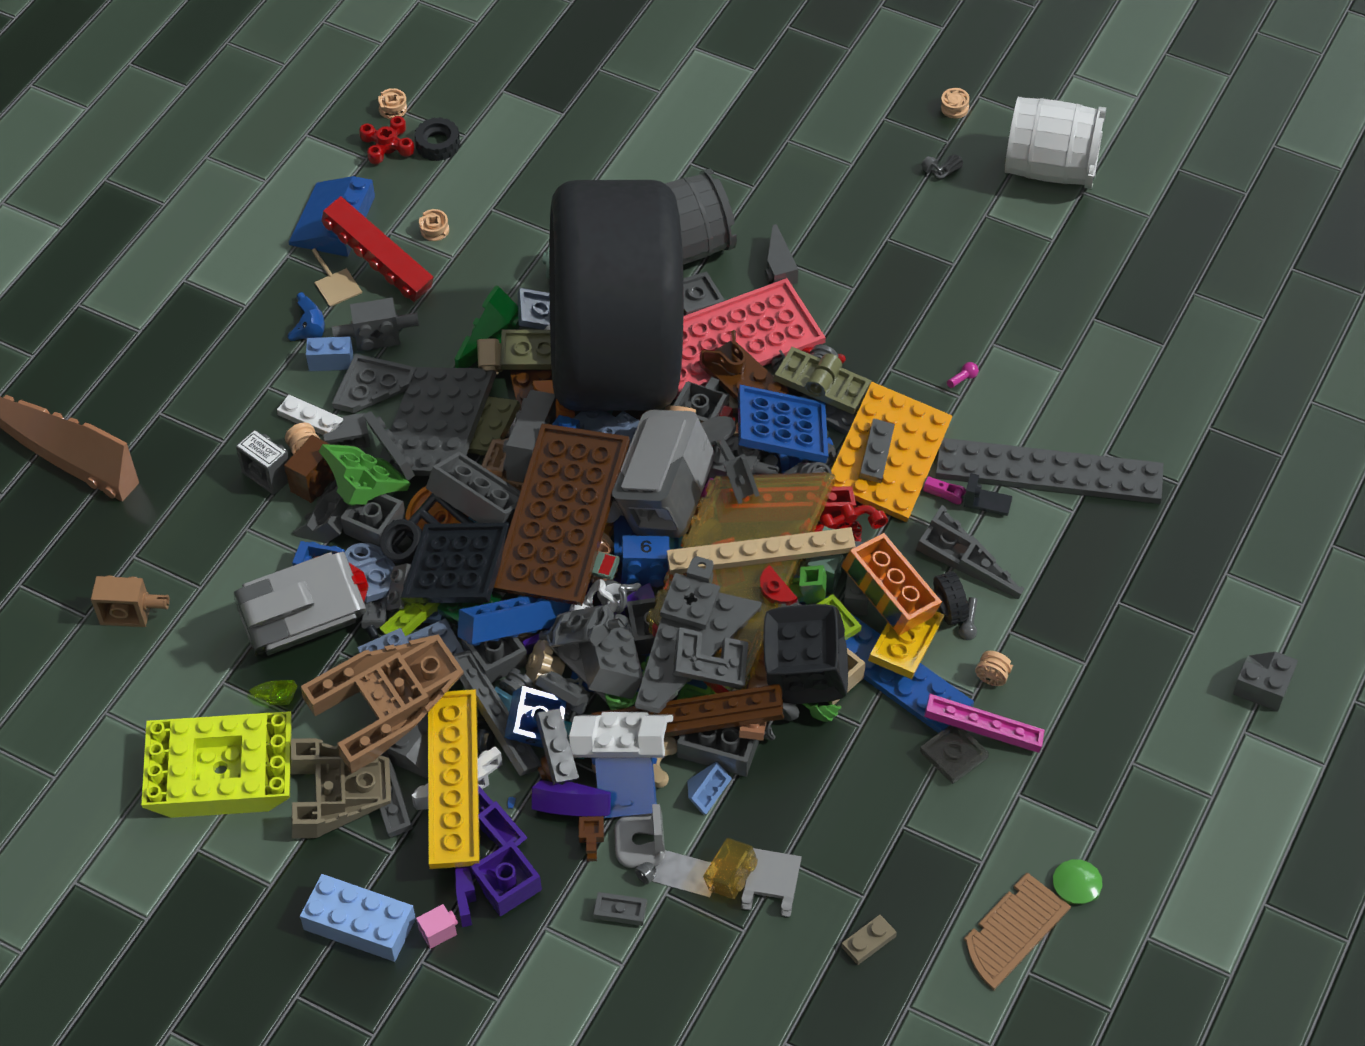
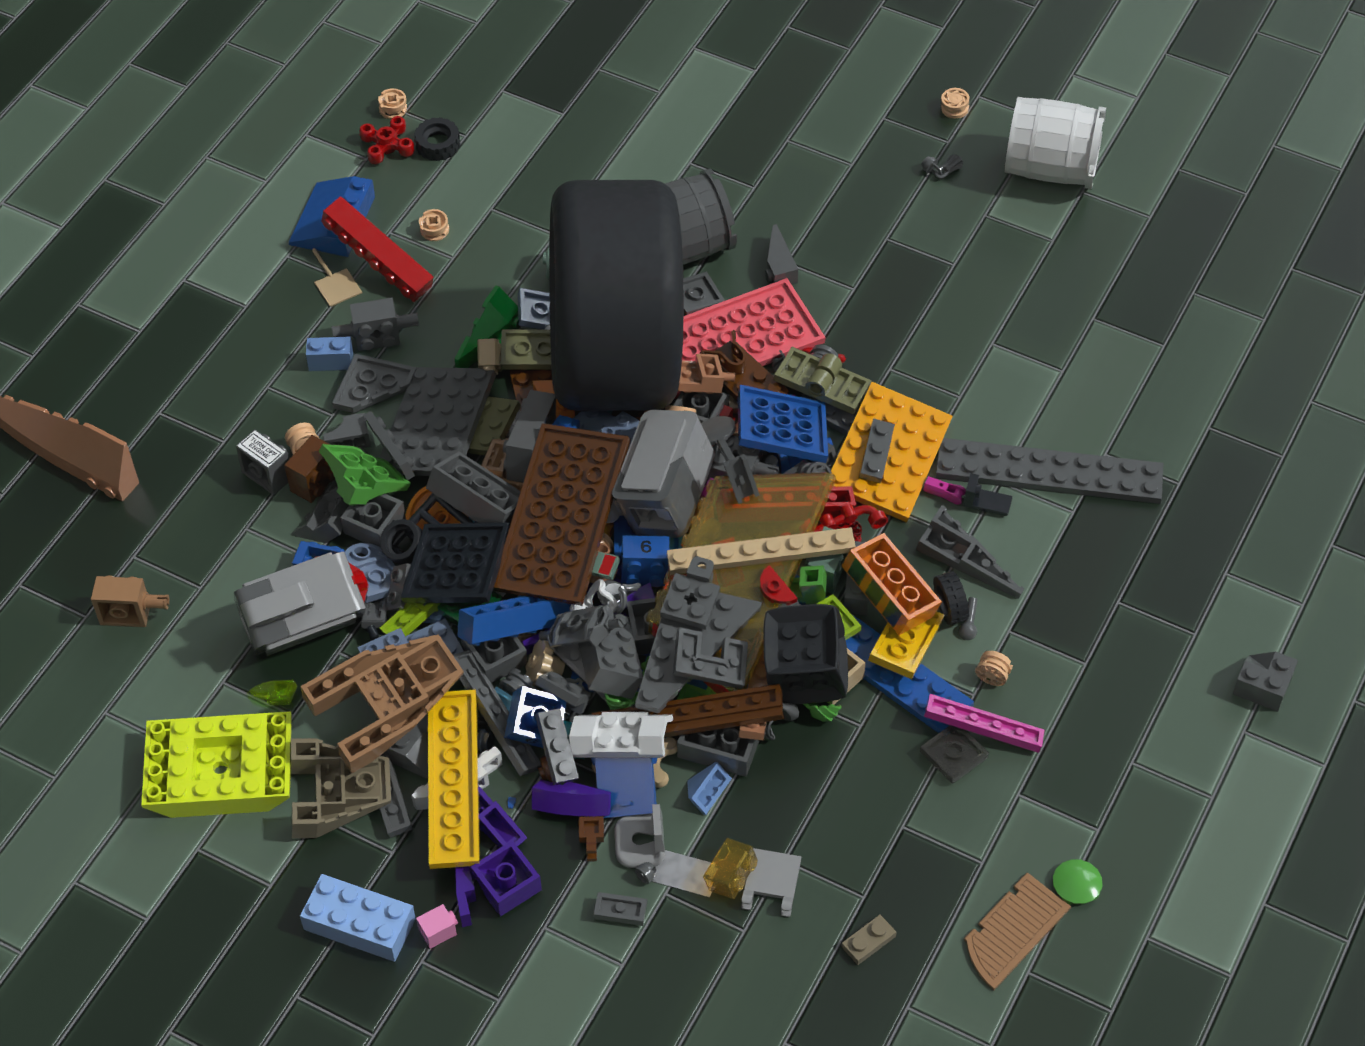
(301, 411): white plate -> none
(311, 323): blue animal -> none
(703, 375): none -> nougat plate
(968, 370): dark pink bar -> none

